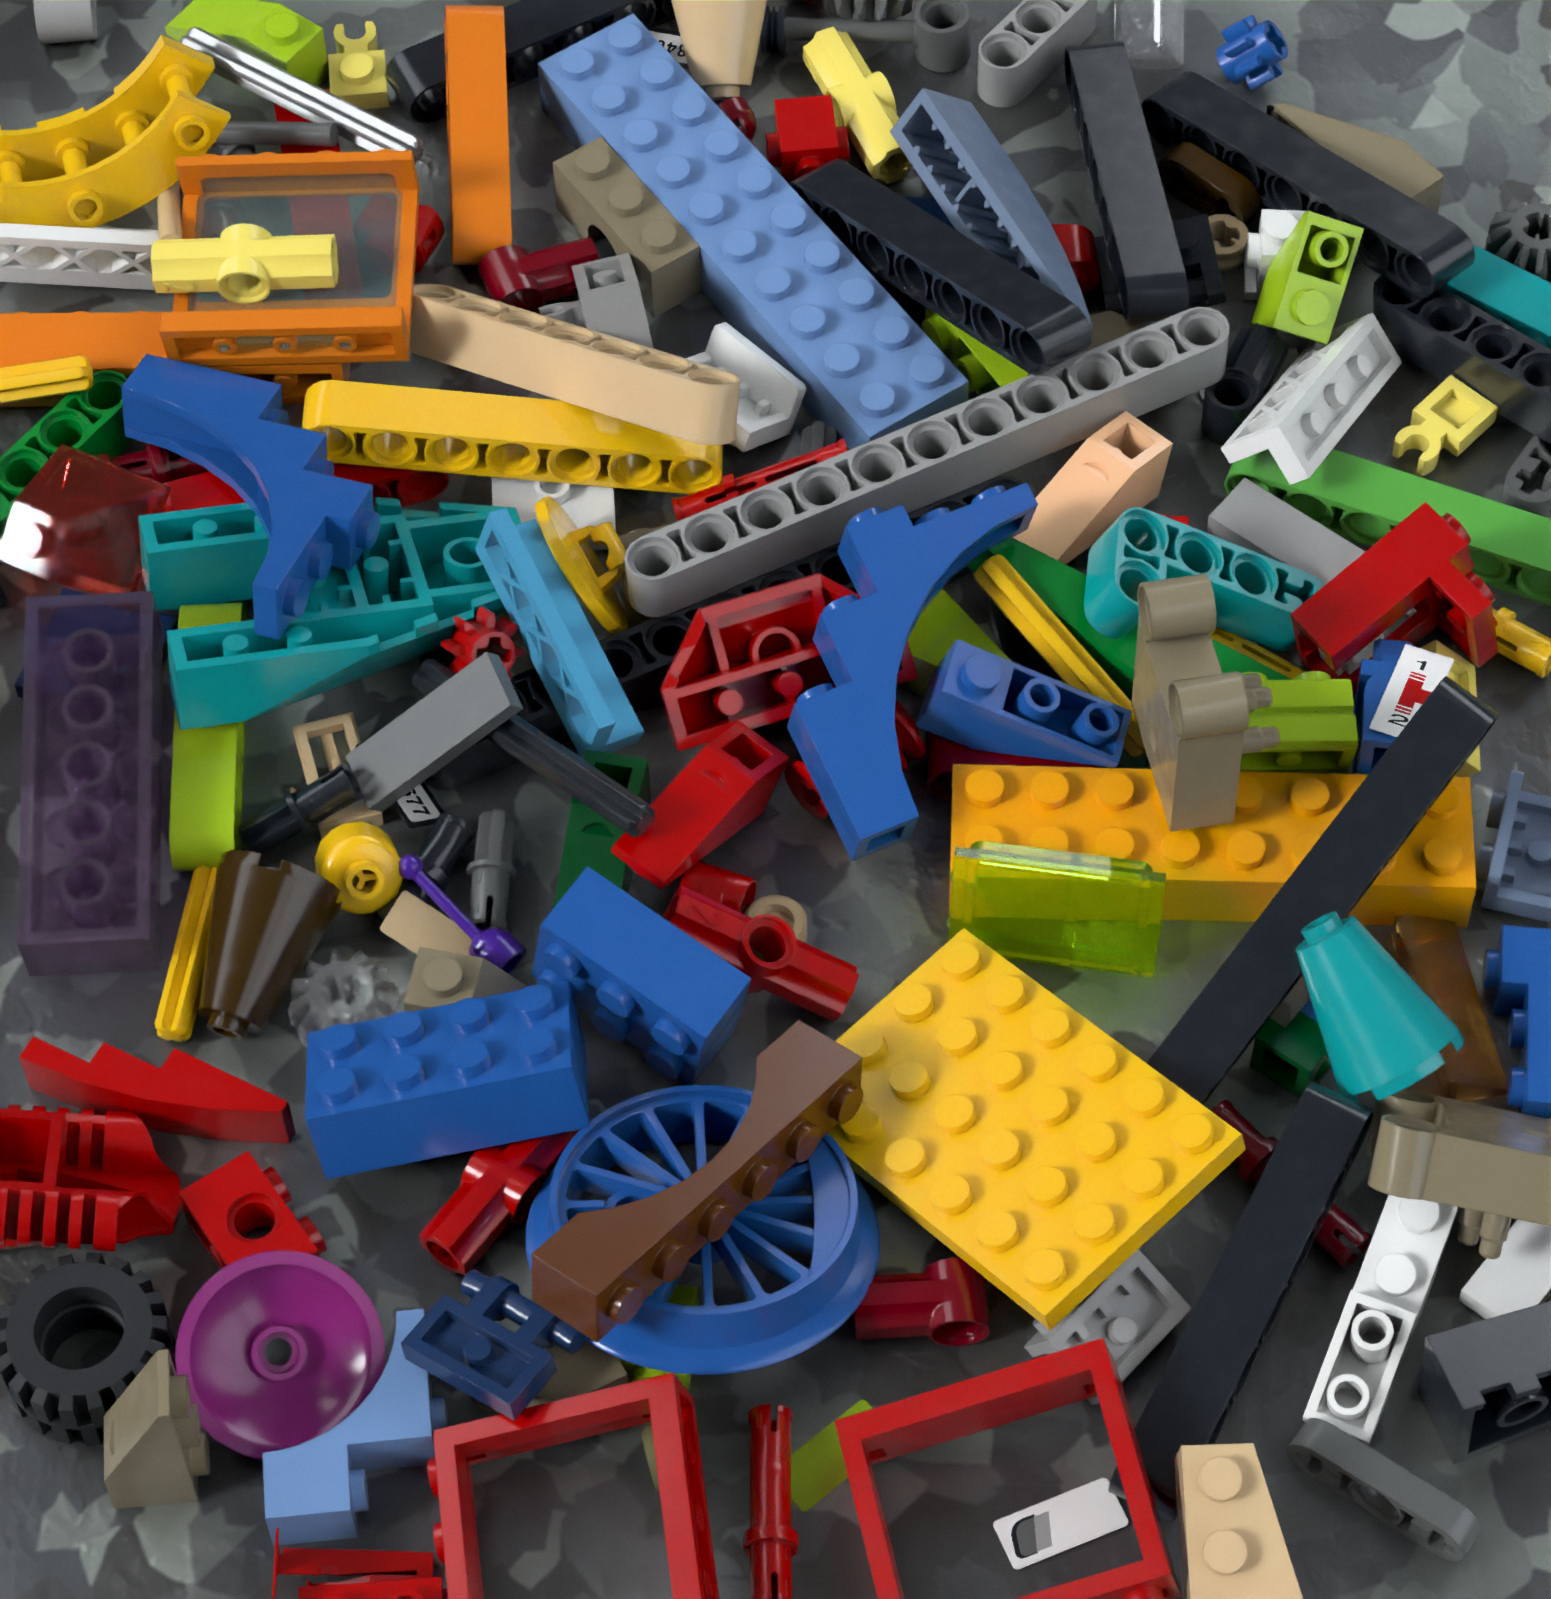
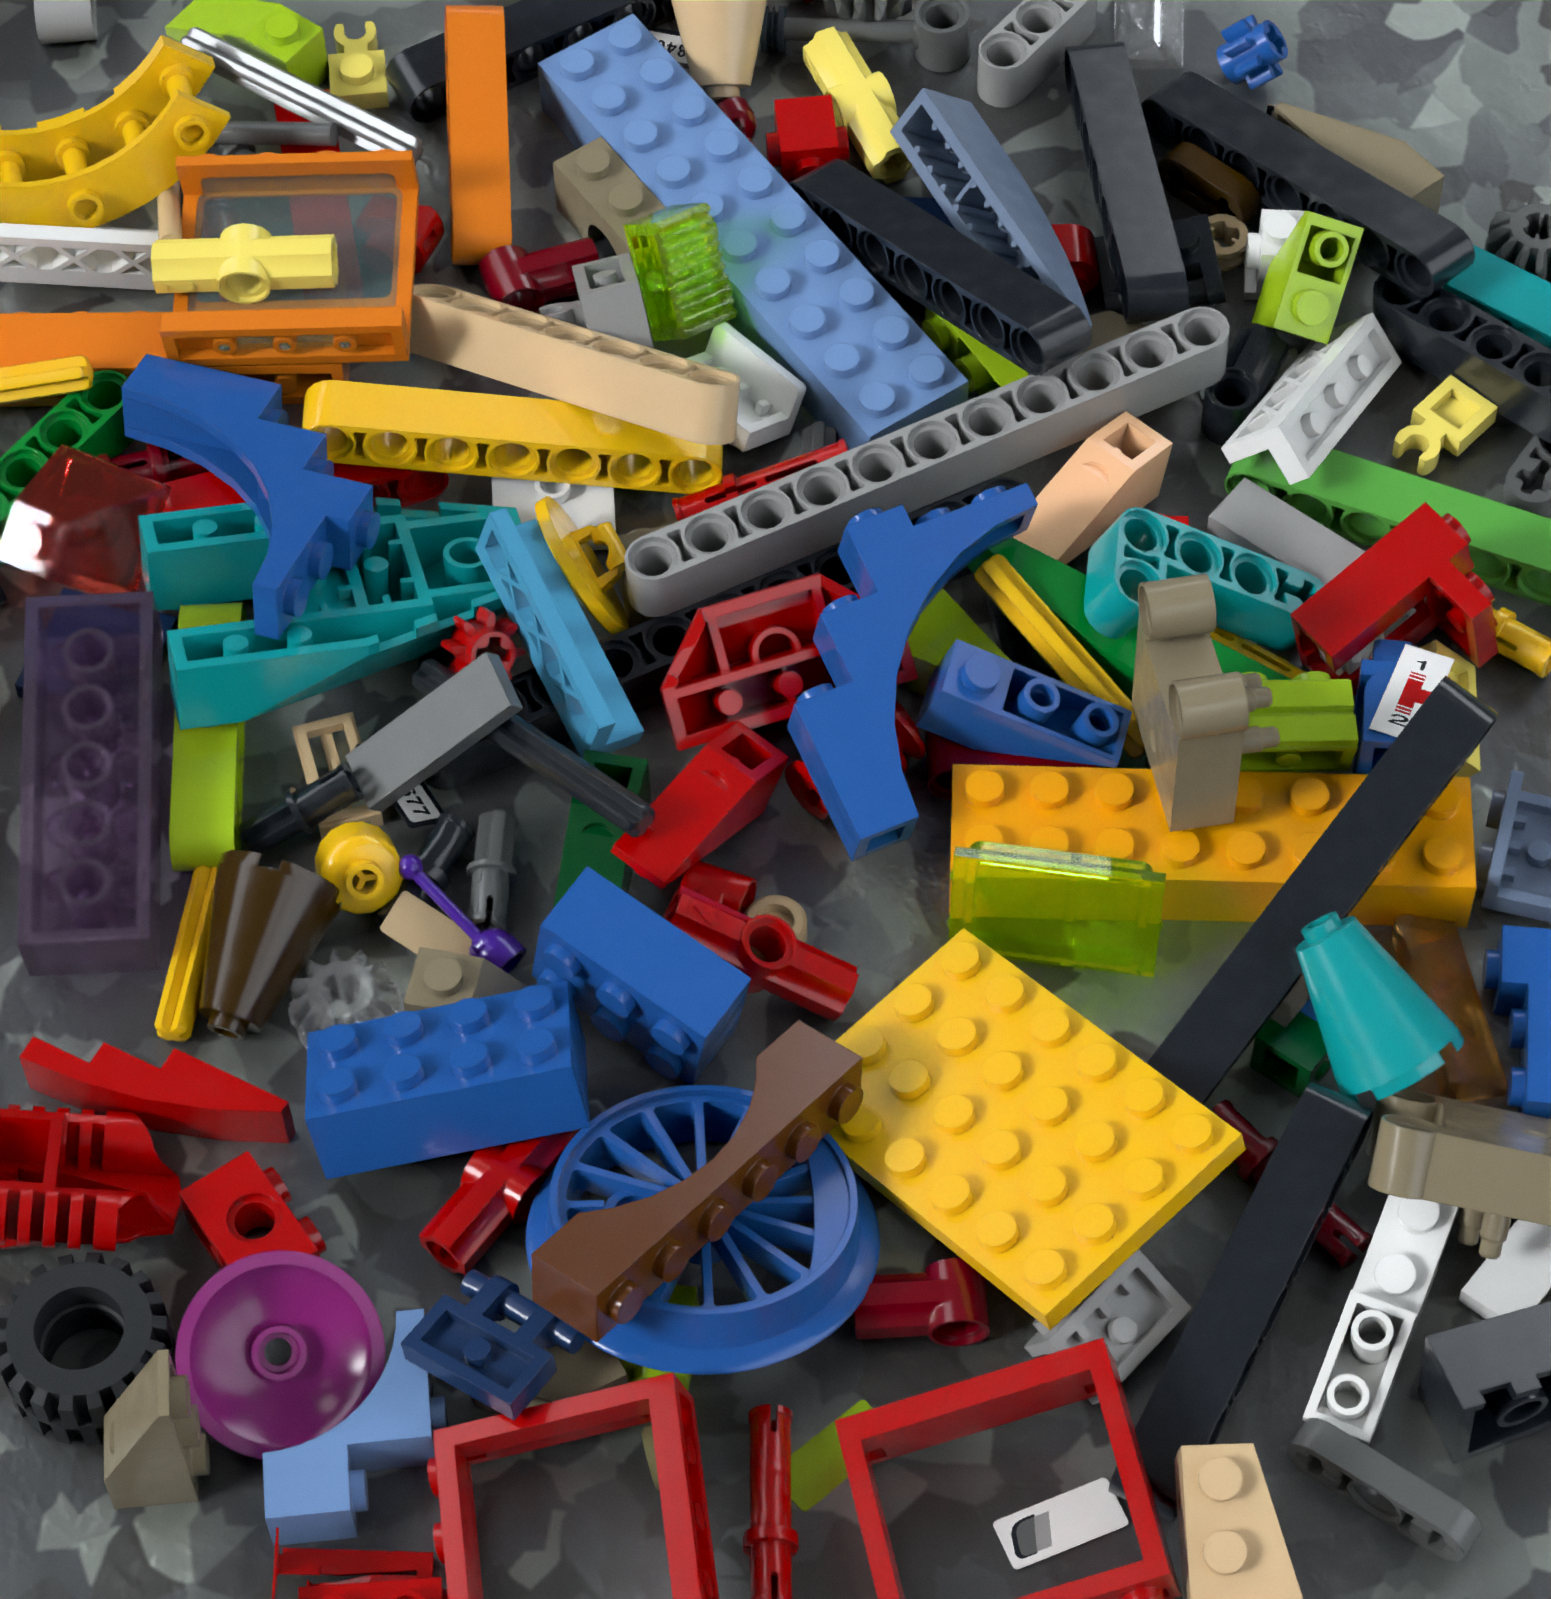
(680, 271): none -> clear neon green brick

